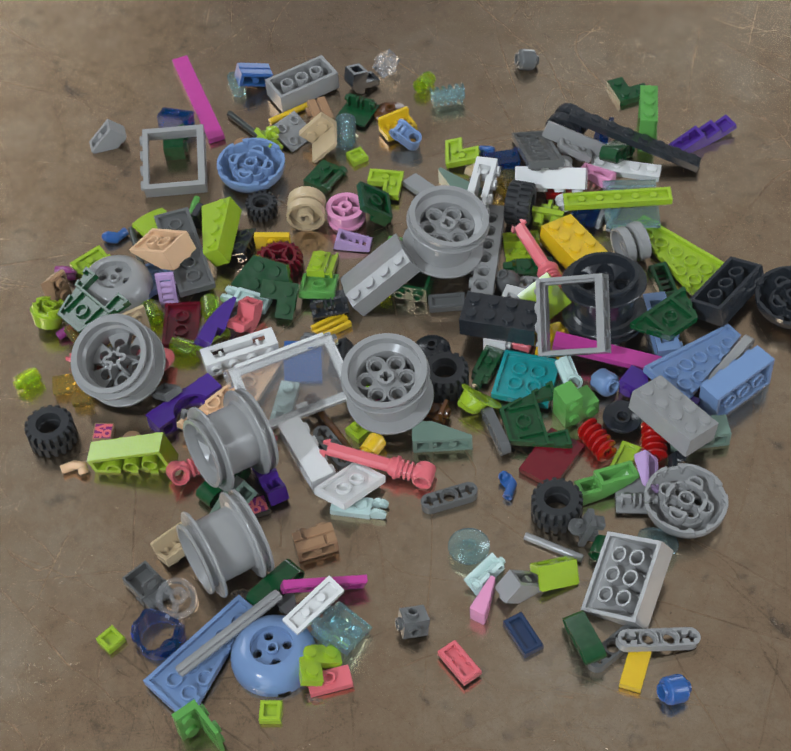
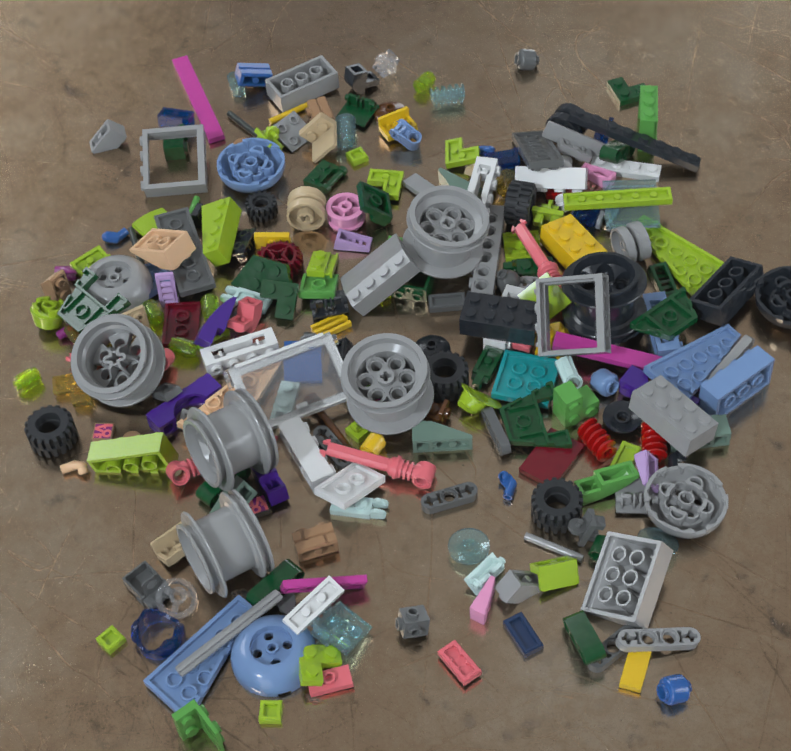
(708, 133): dark purple slope -> none

